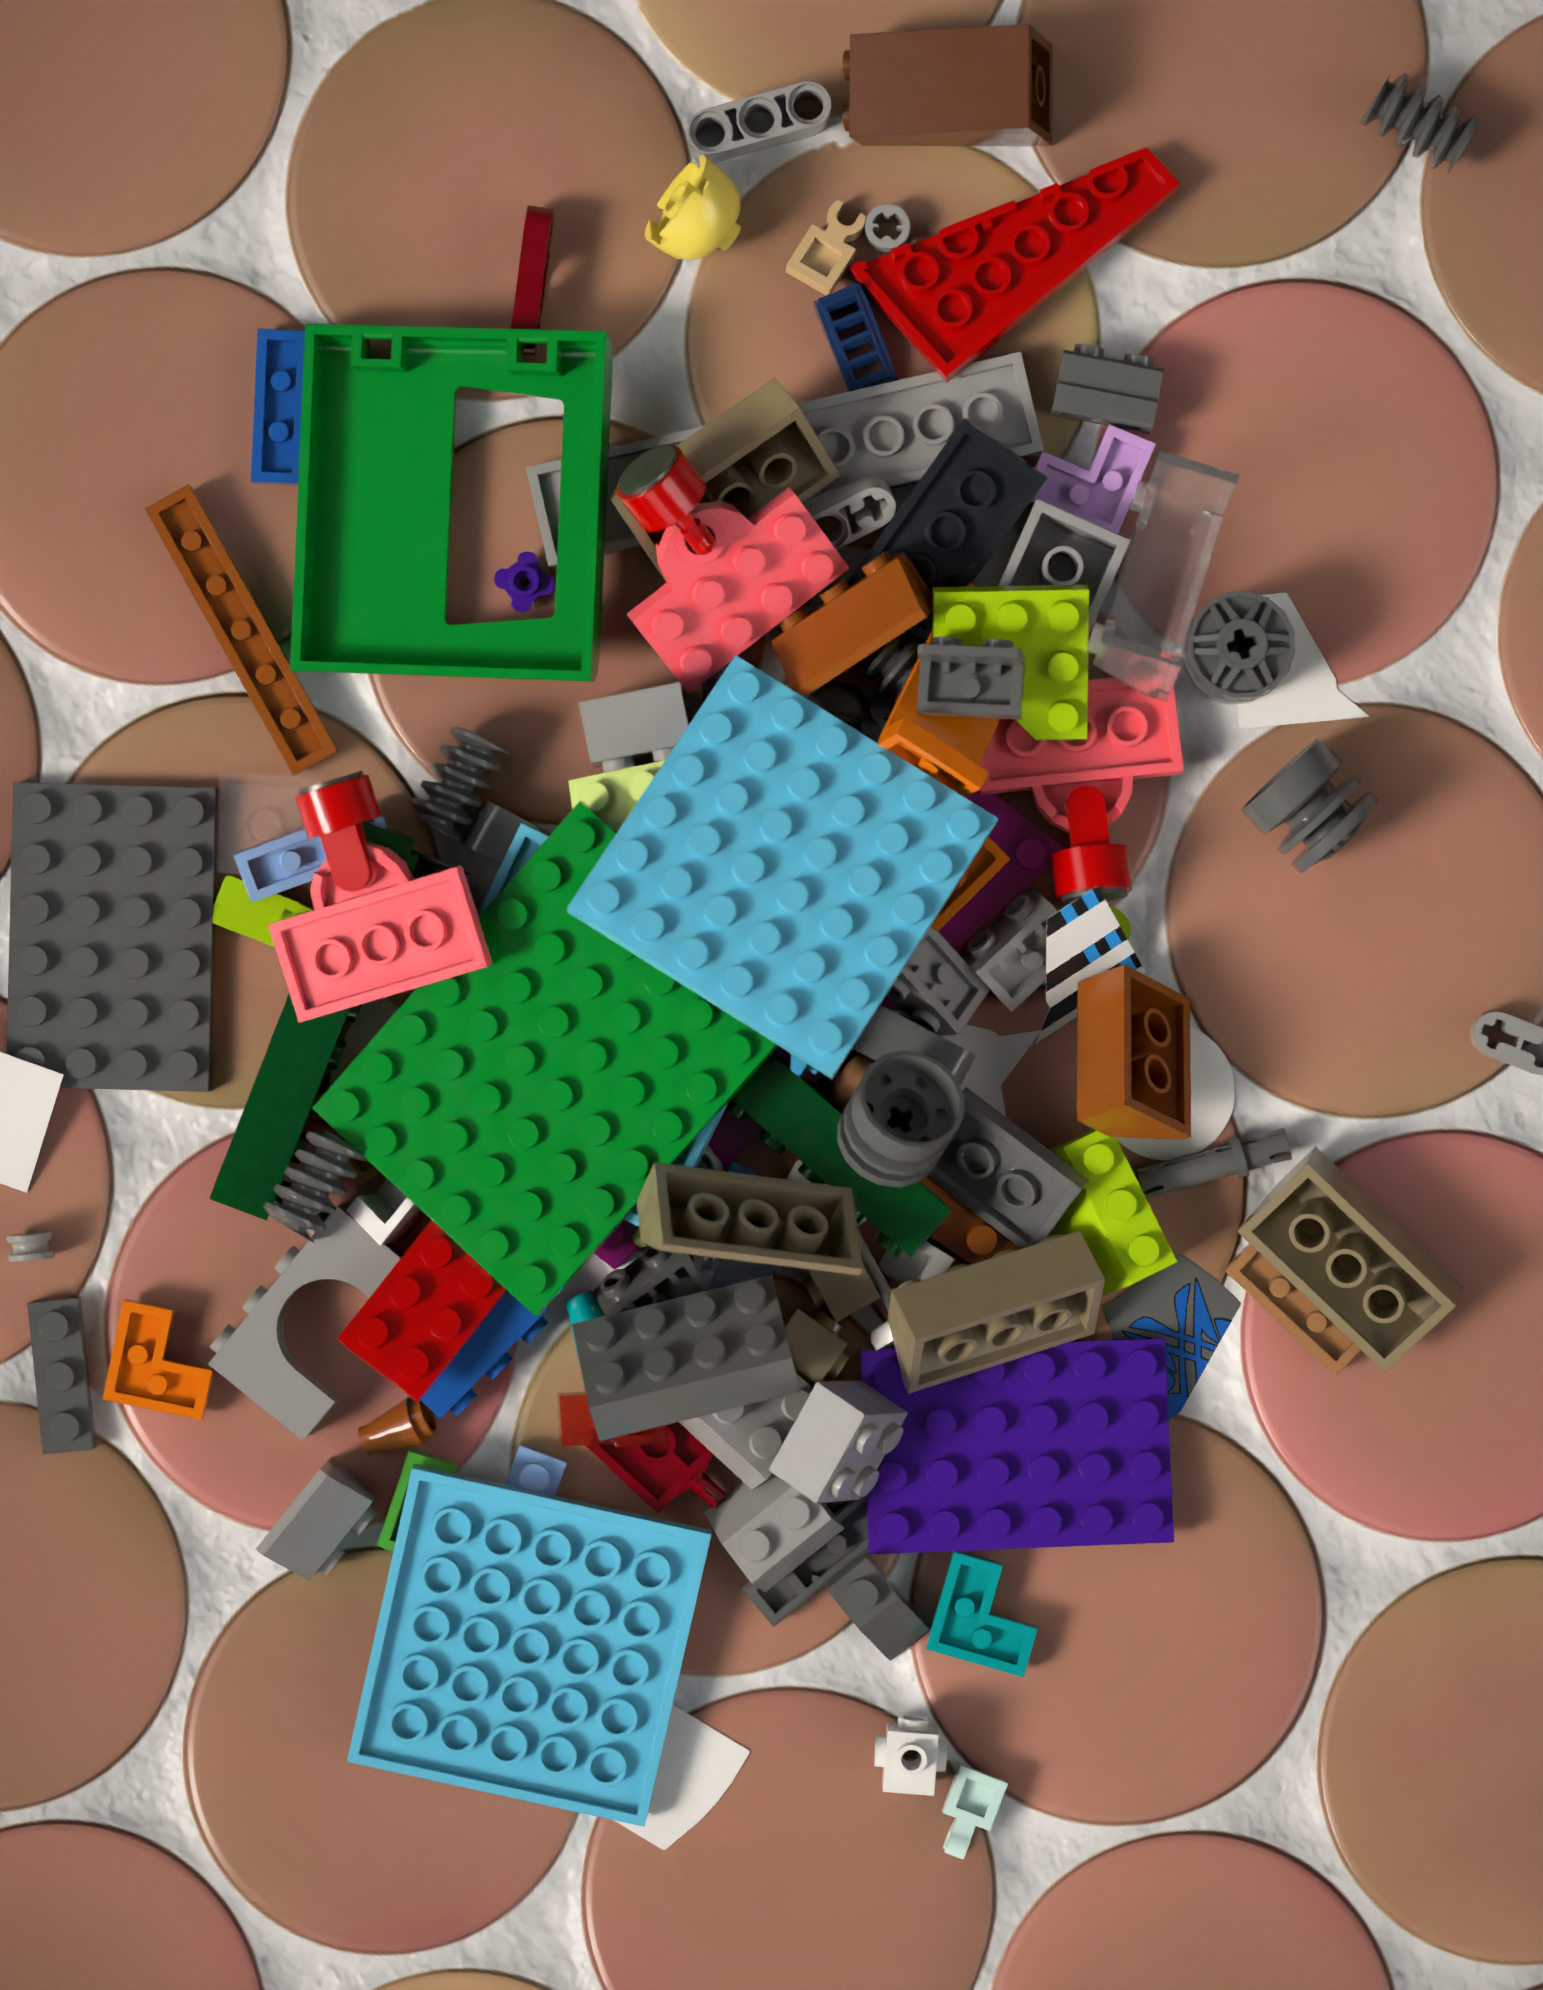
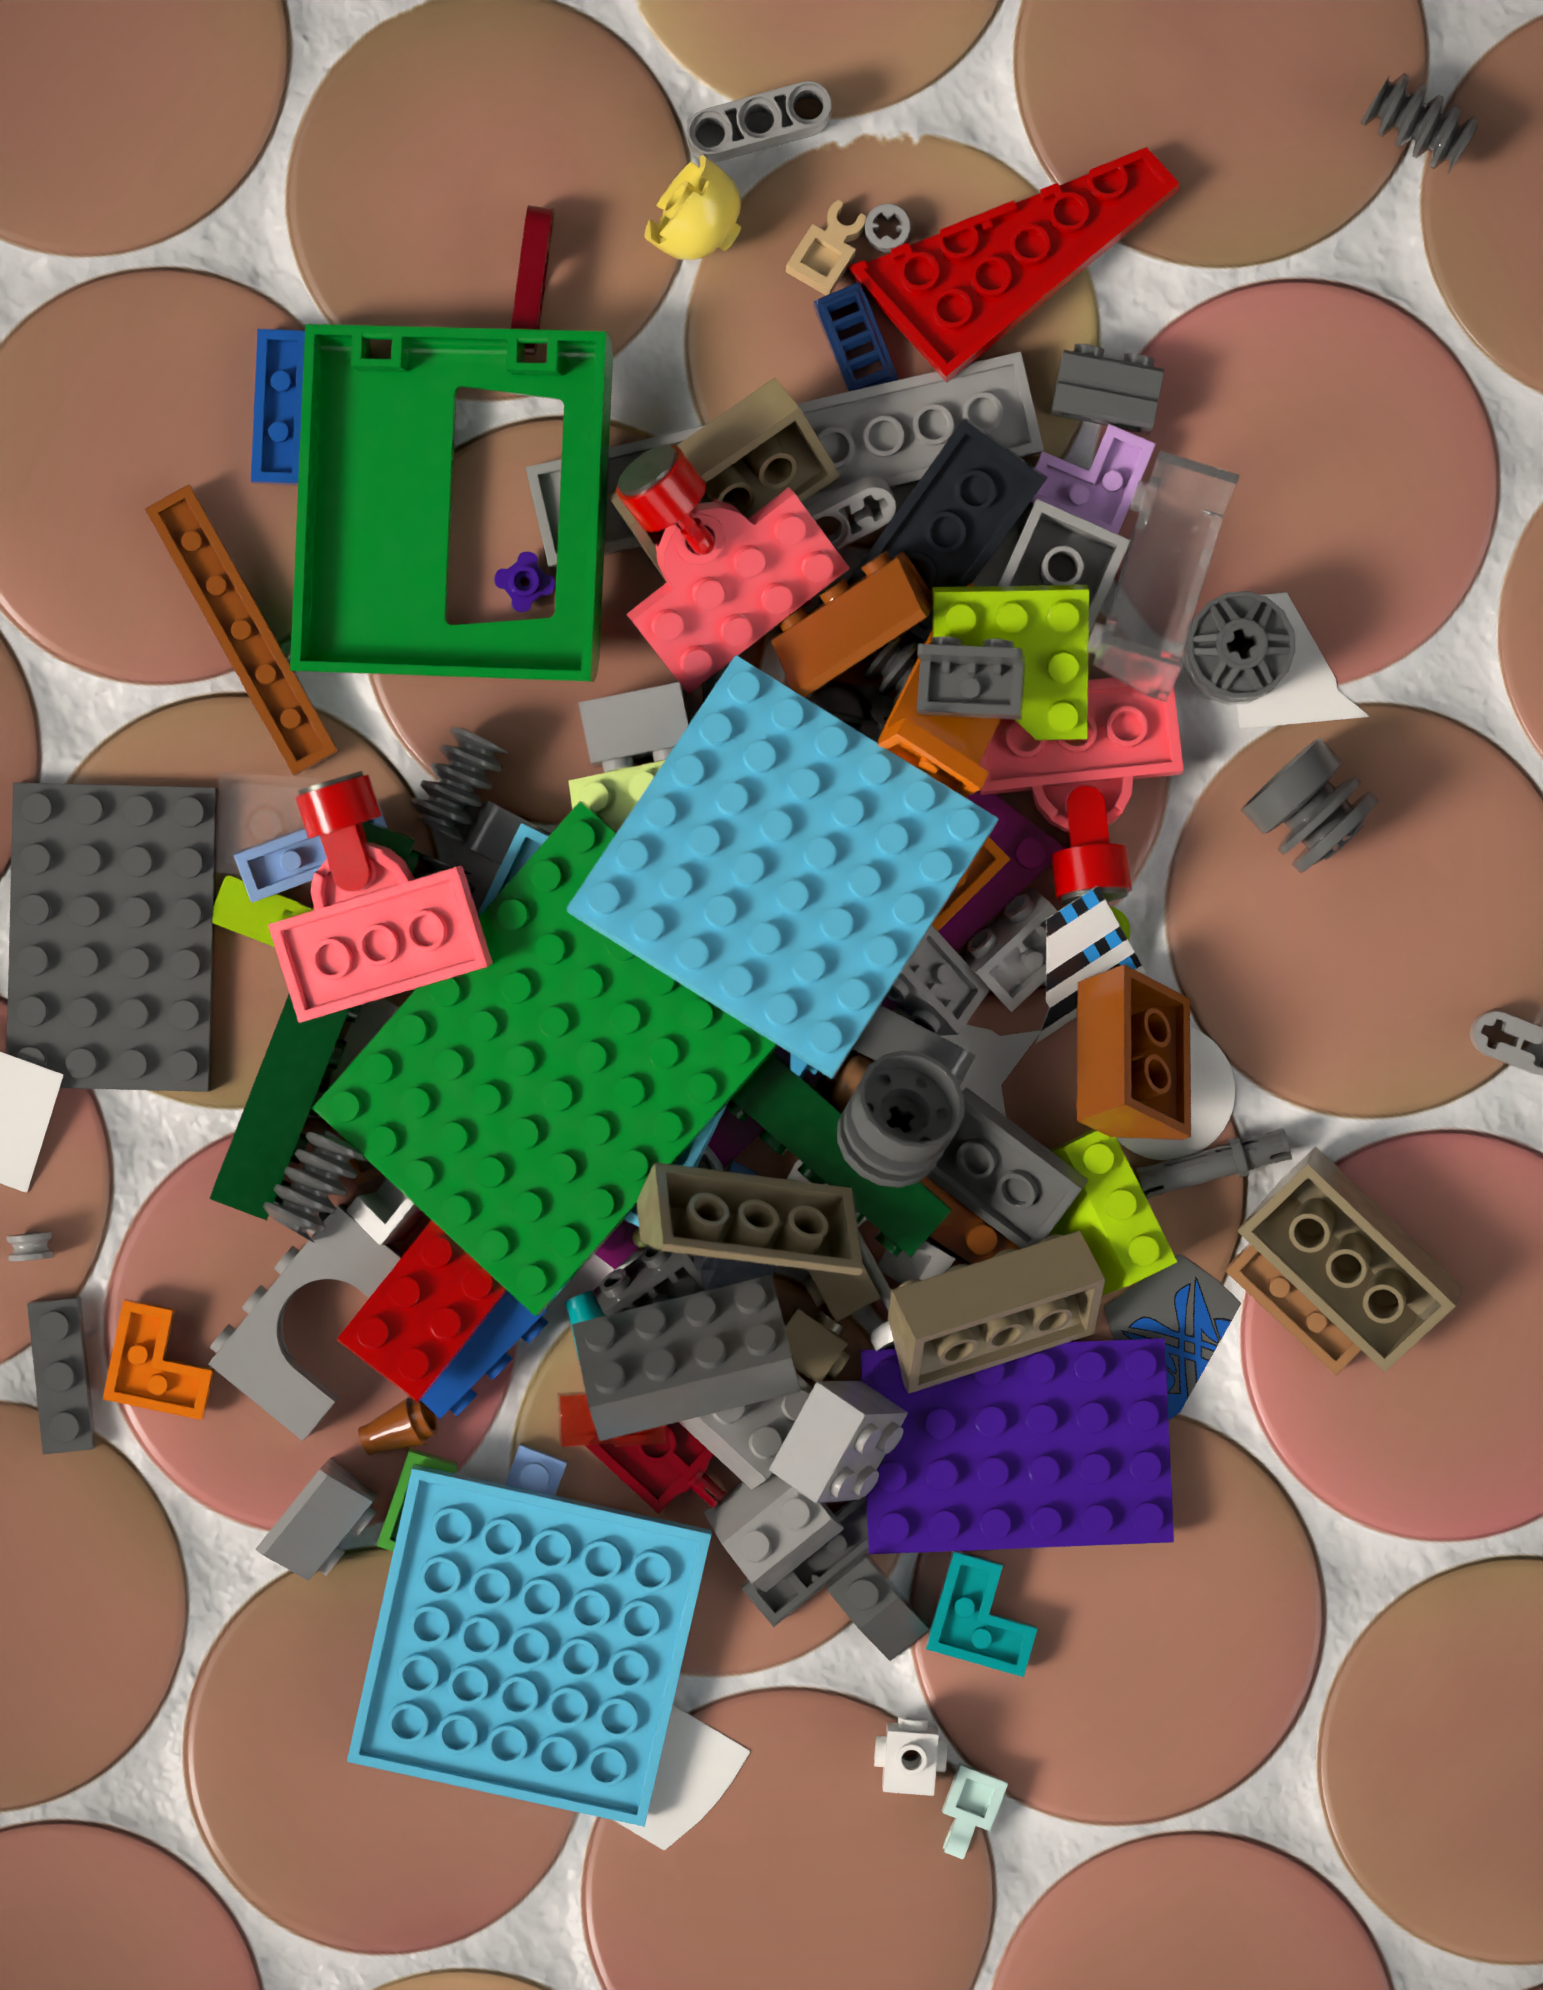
(950, 87): reddish brown slope -> none

